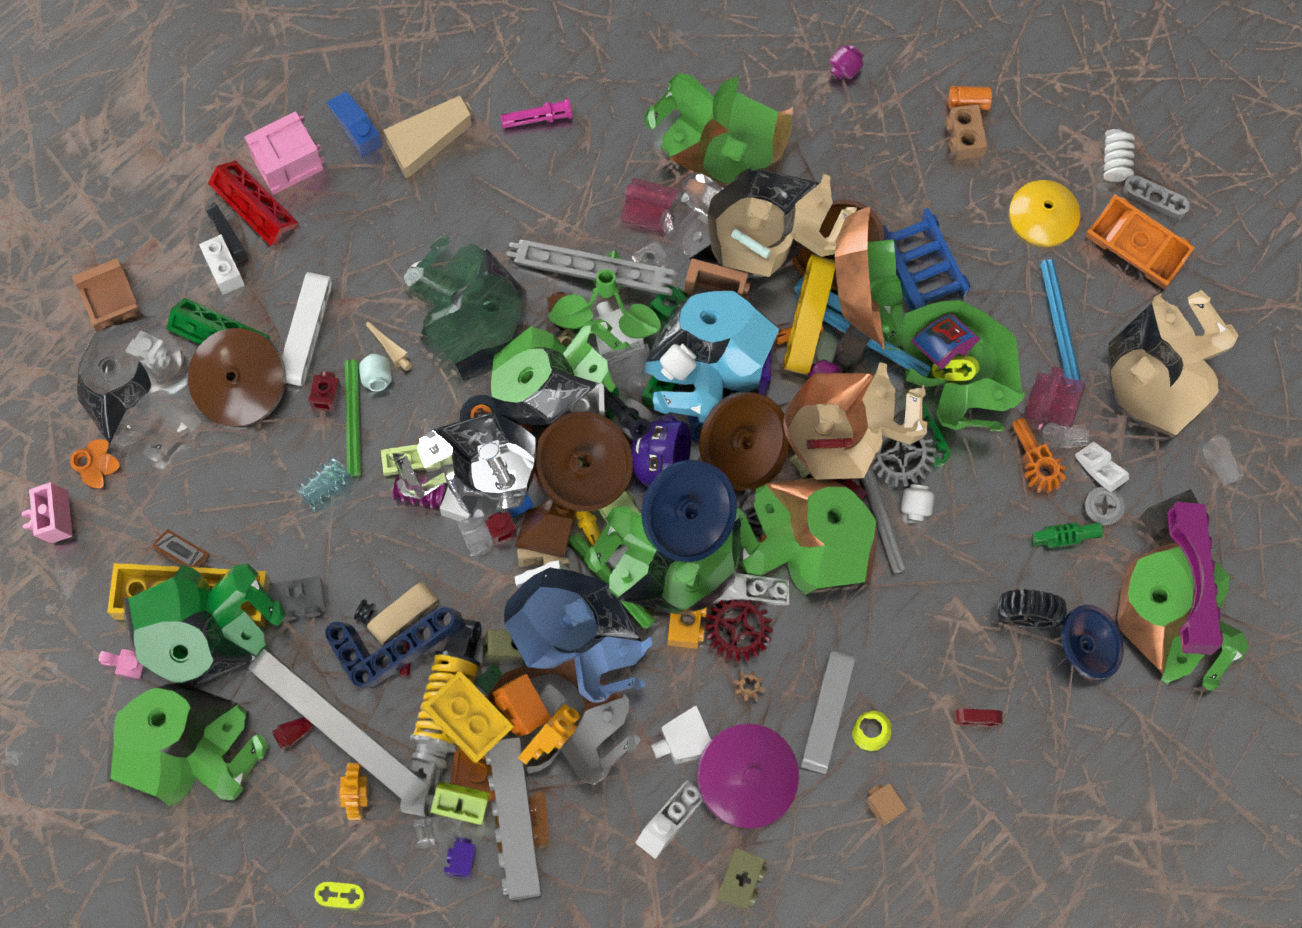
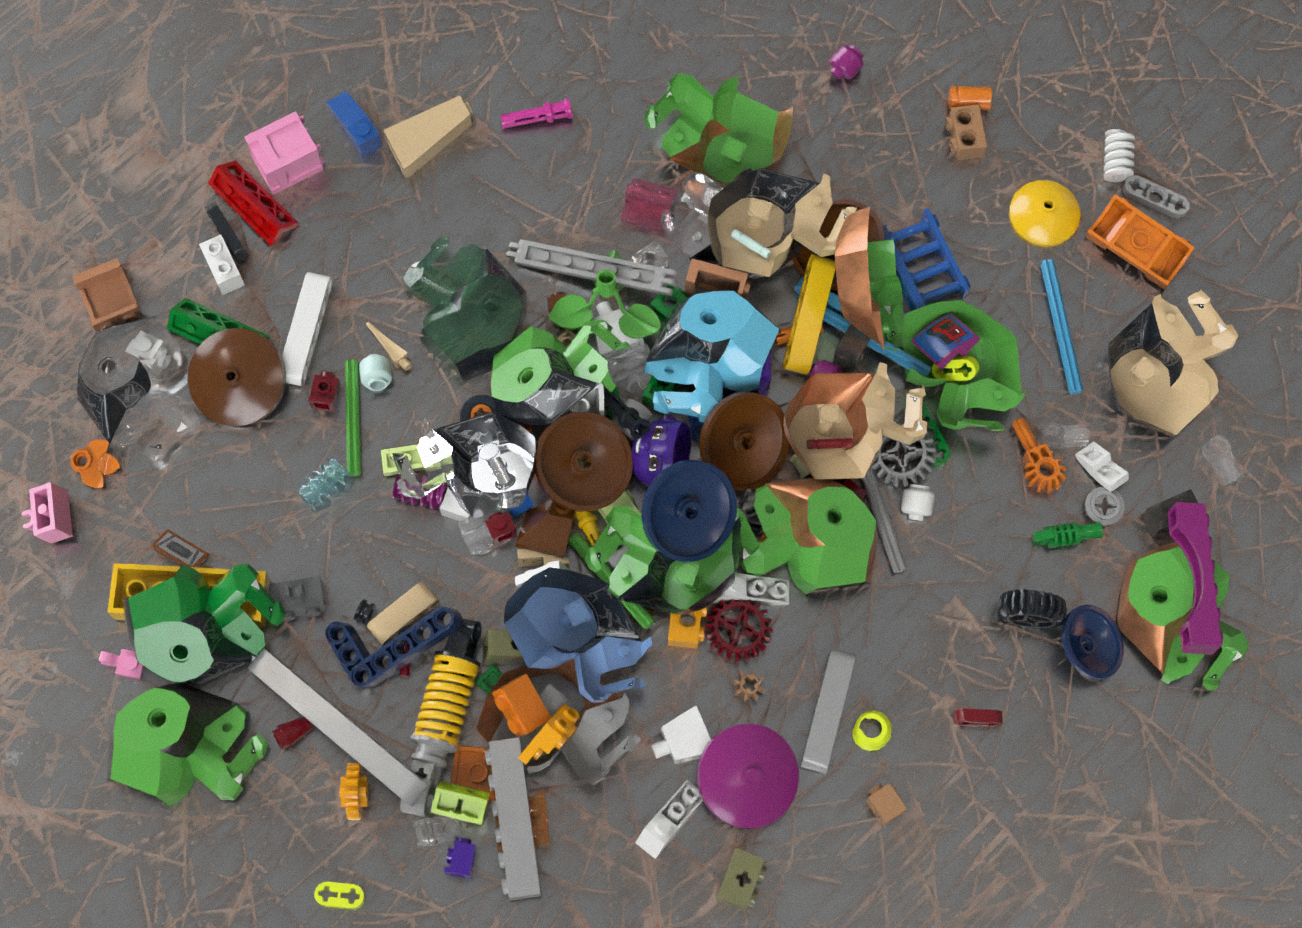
(467, 717): yellow plate -> none
(678, 362): white head -> none
(1055, 398): clear pink bracket -> none

